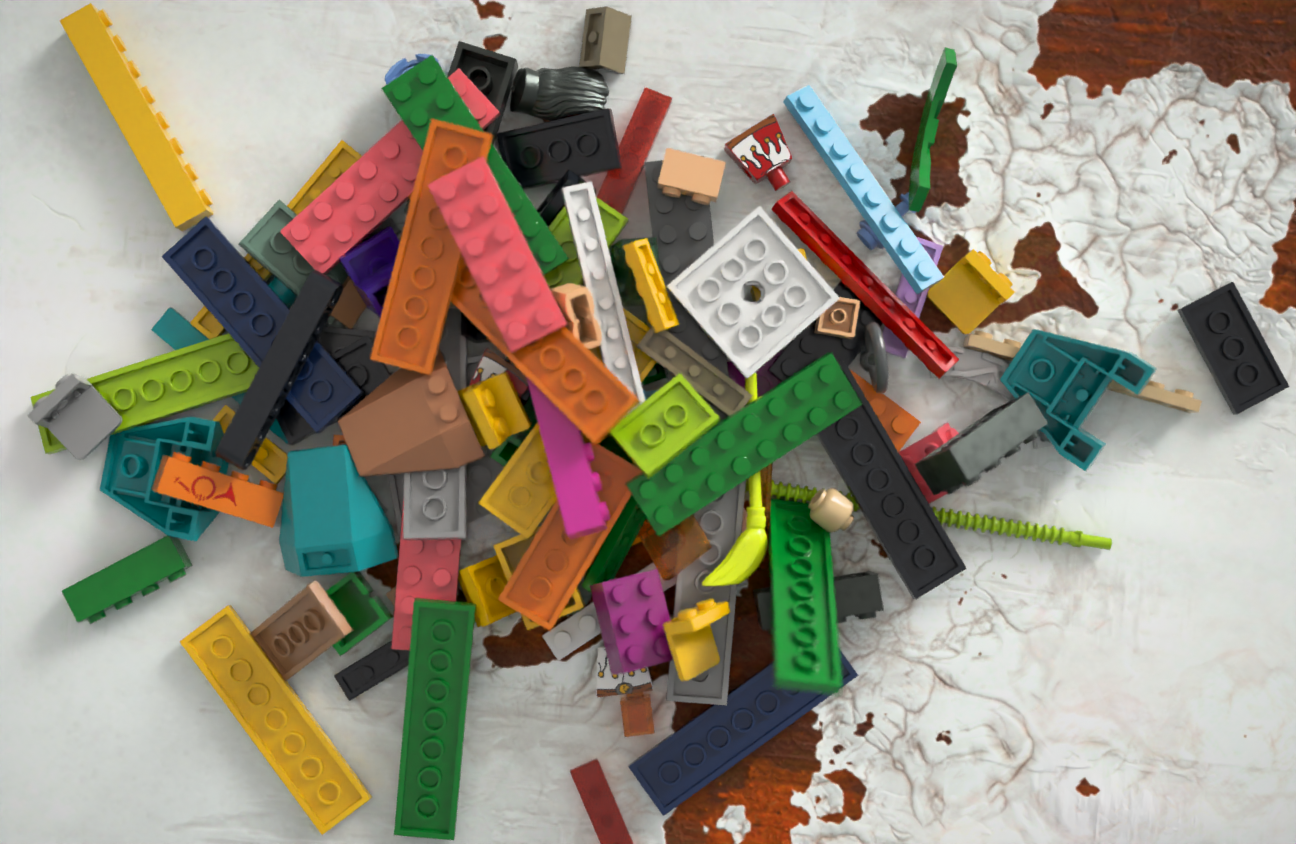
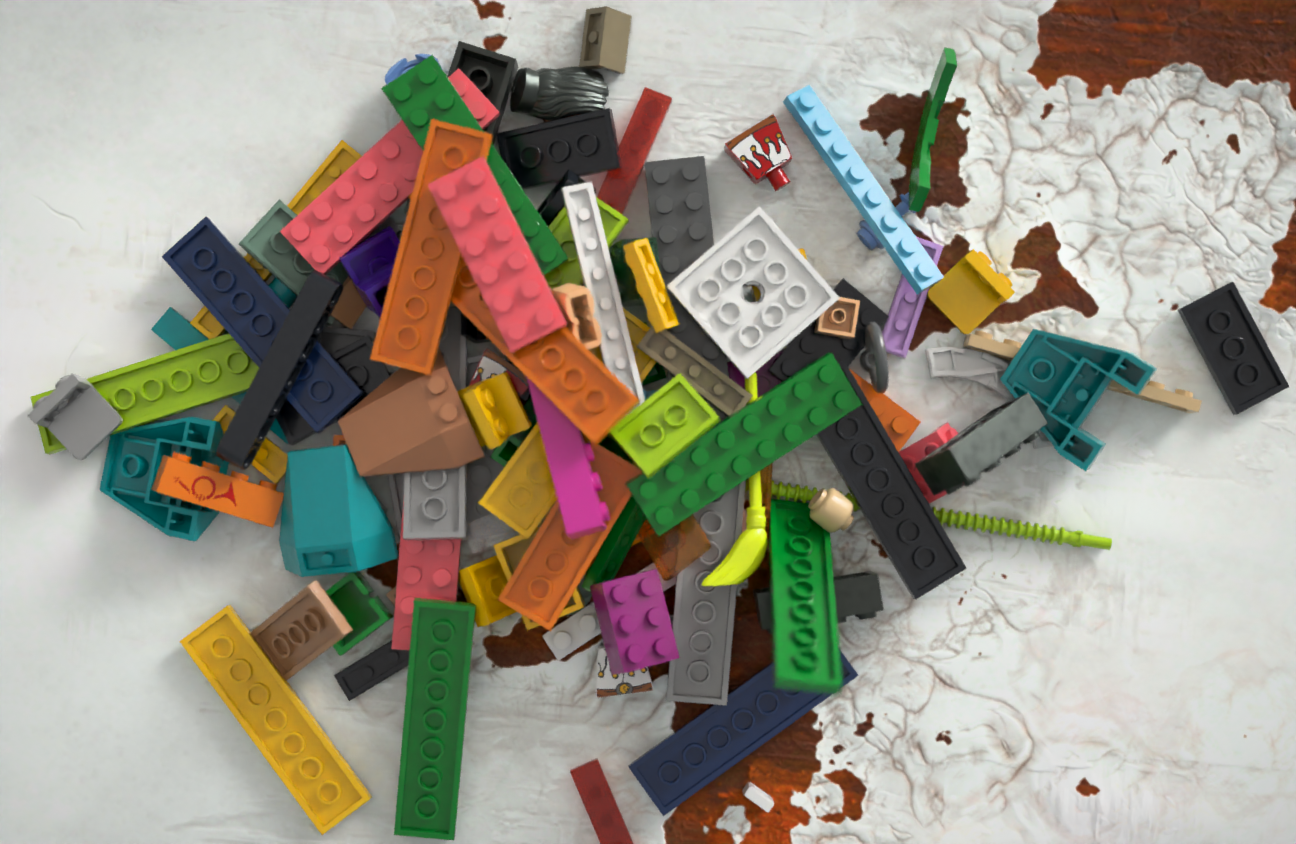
(126, 578): green brick -> none
(136, 116): yellow brick -> none
(637, 714): clear orange brick -> none
(691, 176): light nougat brick -> none
(692, 638): yellow bracket -> none
(758, 796): none -> white tile
(865, 284): red plate -> none

